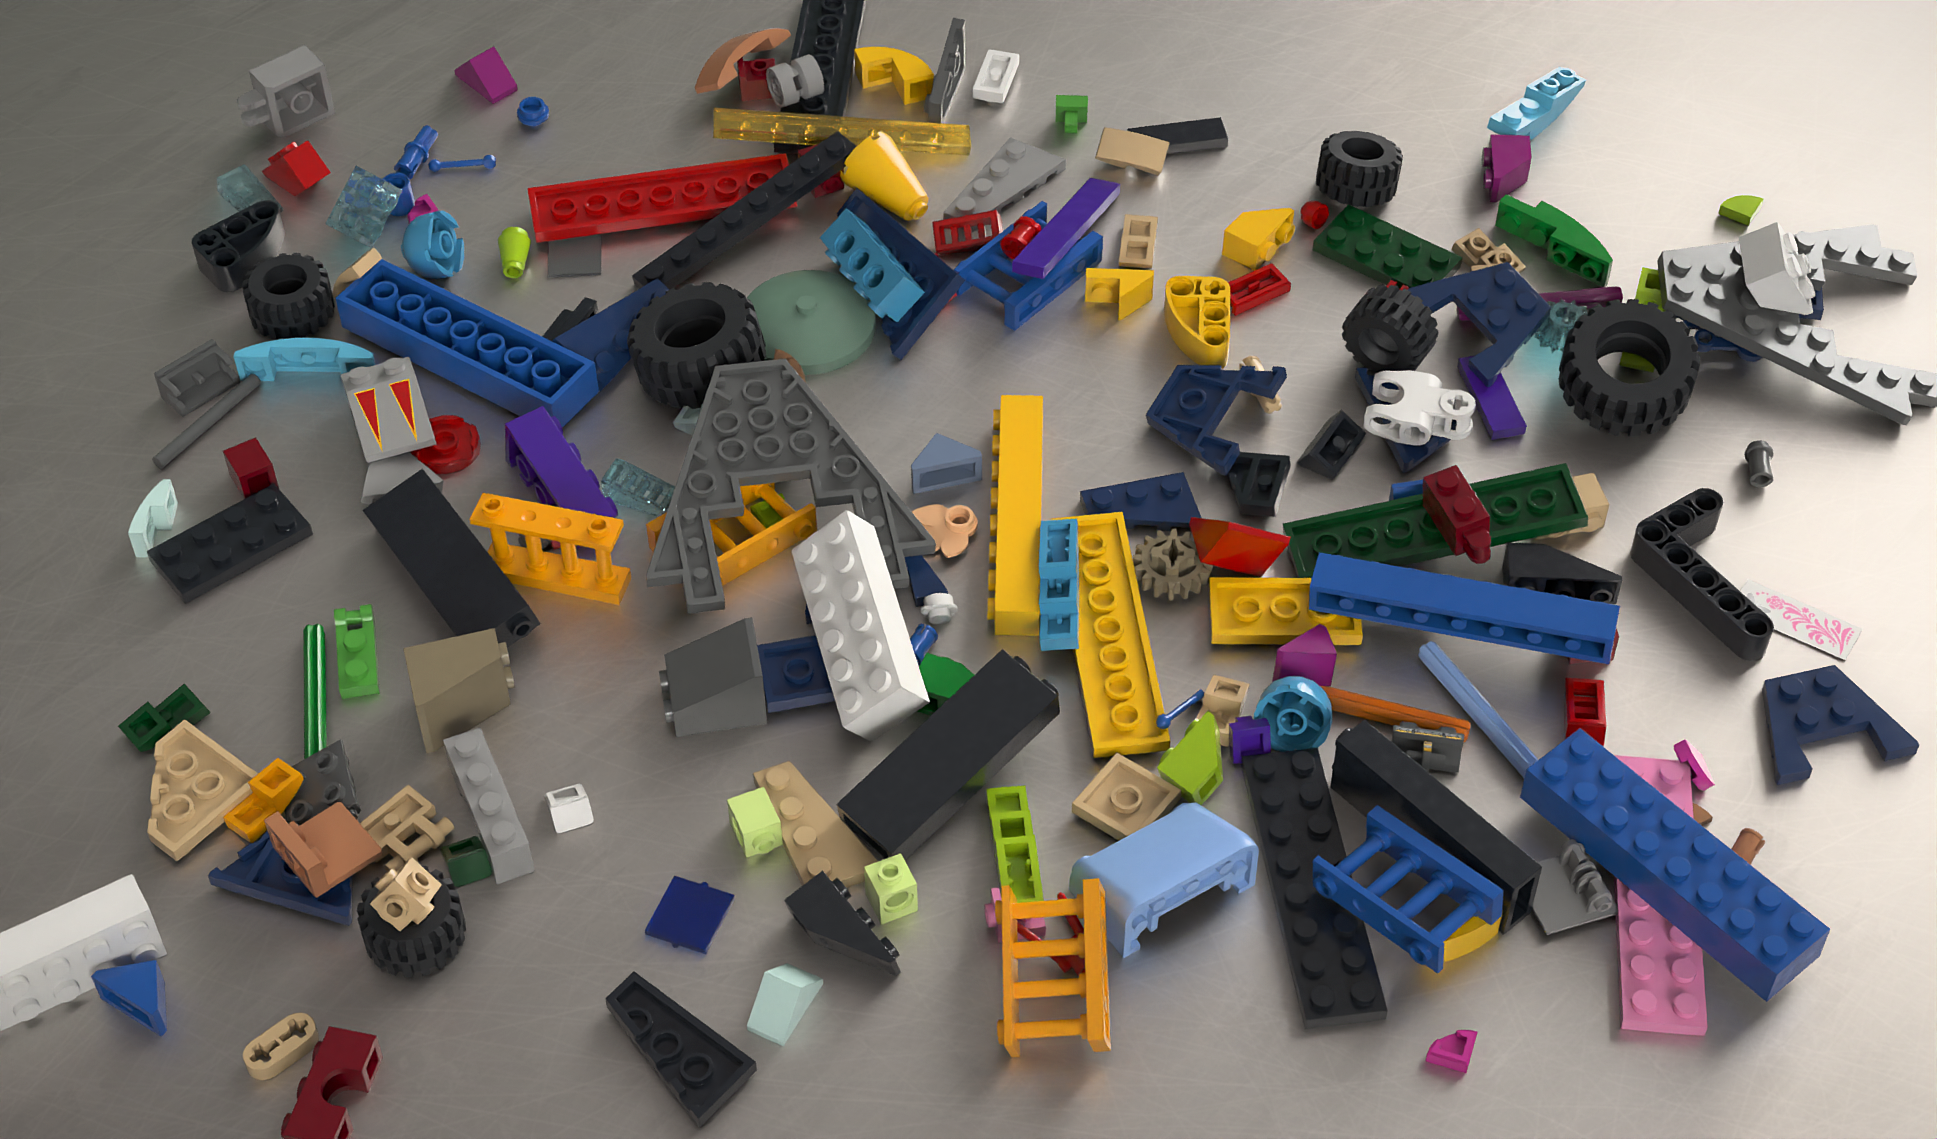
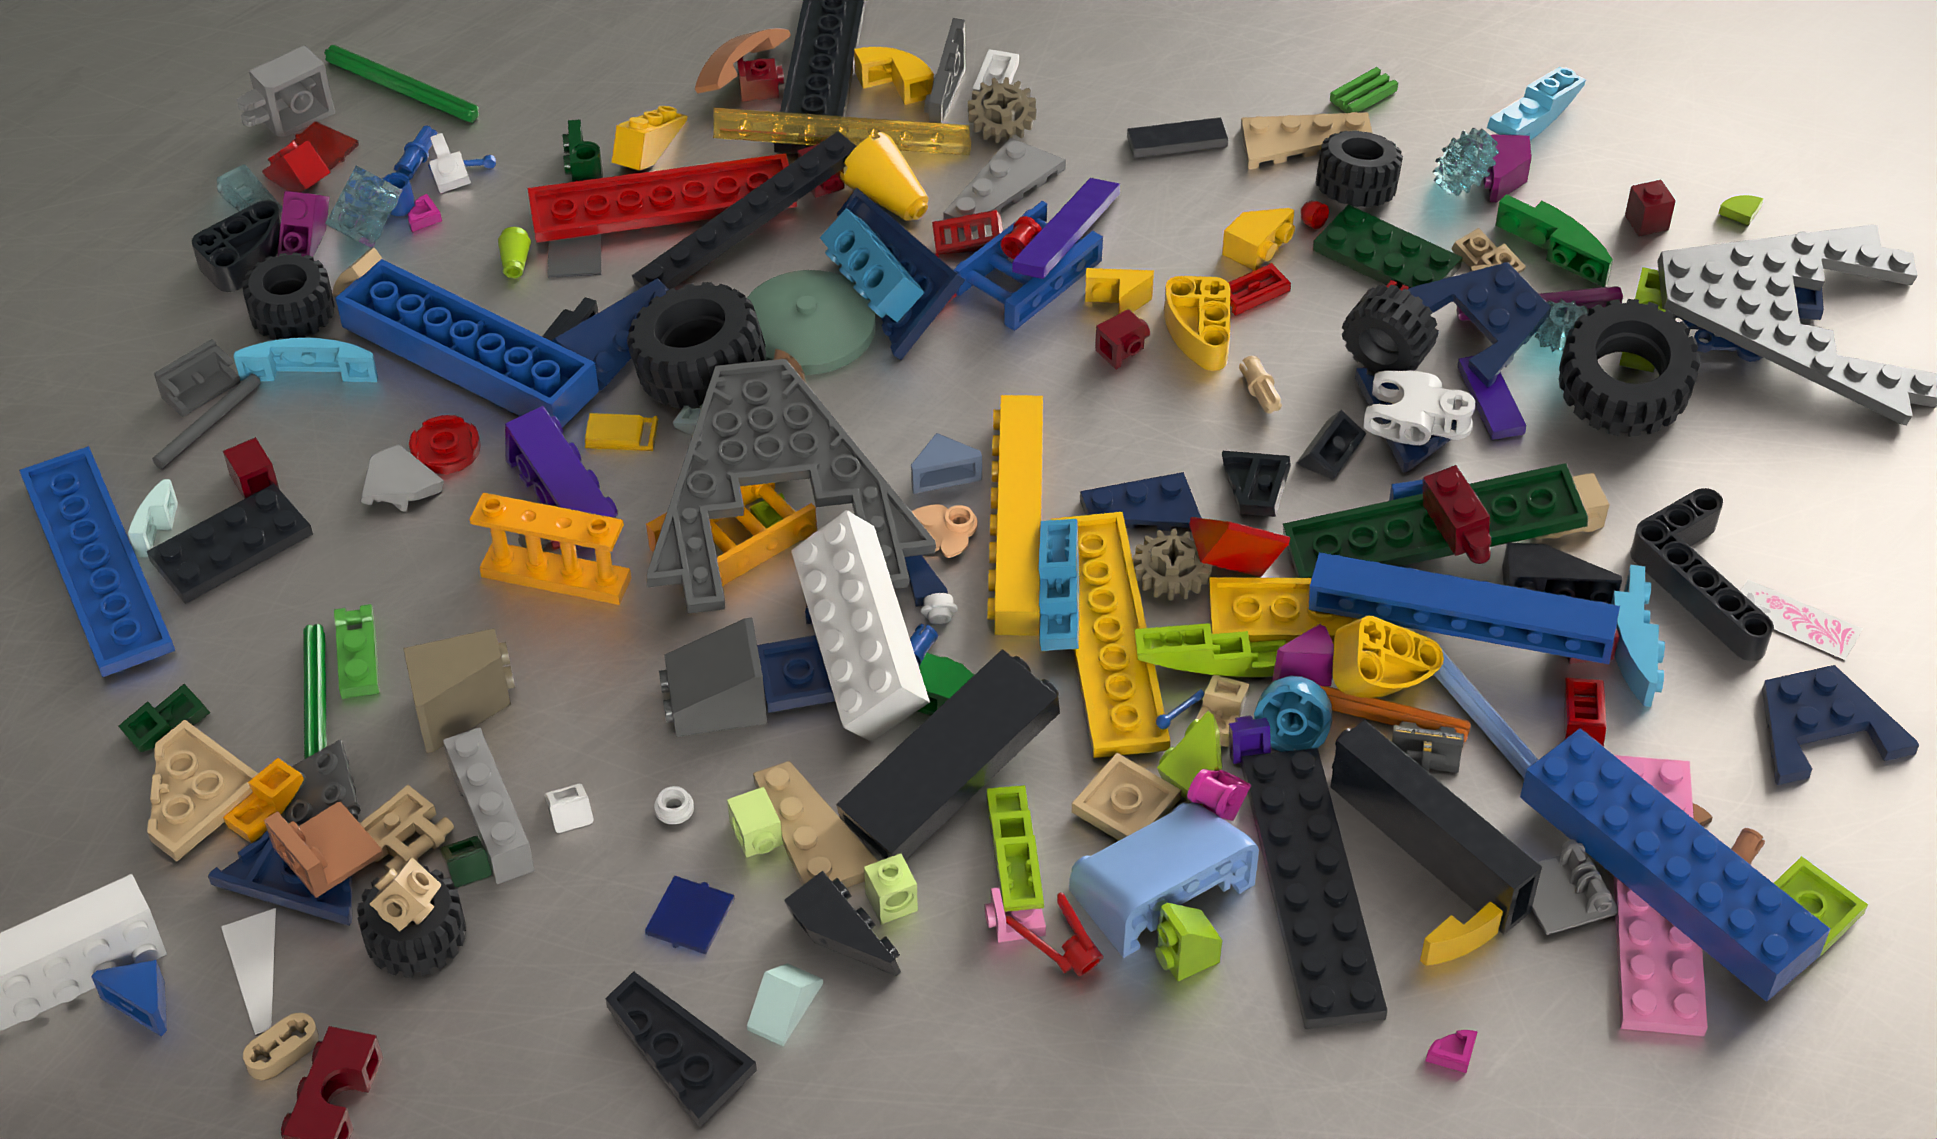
(96, 562): none -> blue plate
(252, 954): none -> white sticker
(302, 223): none -> magenta slope
(328, 143): none -> clear red piece
(388, 409): light grey slope -> none
(402, 83): none -> green axle
(432, 245): dark azure cylinder -> none
(447, 168): none -> white plate
(449, 561): black brick -> none
(488, 76): magenta slope -> none
(532, 111): blue plate -> none
(584, 156): none -> dark green plate
(619, 432): none -> yellow piece
(624, 475): clear light blue slope -> none
(646, 137): none -> yellow slope
(673, 797): none -> white plate
(799, 79): light grey wheel -> none
(1002, 110): none -> dark tan gear
(1071, 110): bright green tile -> none
(1090, 985): light orange fence -> none
(1121, 337): none -> dark red brick
(1132, 149): tan slope -> none
(1138, 241): tan slope -> none
(1186, 941): none -> lime slope
(1198, 399): dark blue wing -> none
(1199, 651): none -> lime slope
(1218, 792): none -> dark pink piece
(1290, 135): none -> tan wing
(1360, 88): none -> bright green tile
(1381, 658): none -> yellow beam
(1414, 855): blue fence -> none
(1465, 161): none -> clear light blue gear
(1638, 641): none -> medium azure slope
(1650, 207): none -> dark red brick
(1698, 767): dark pink tile -> none
(1759, 457): dark grey pin -> none
(1776, 270): white slope -> none
(1823, 898): none -> lime plate

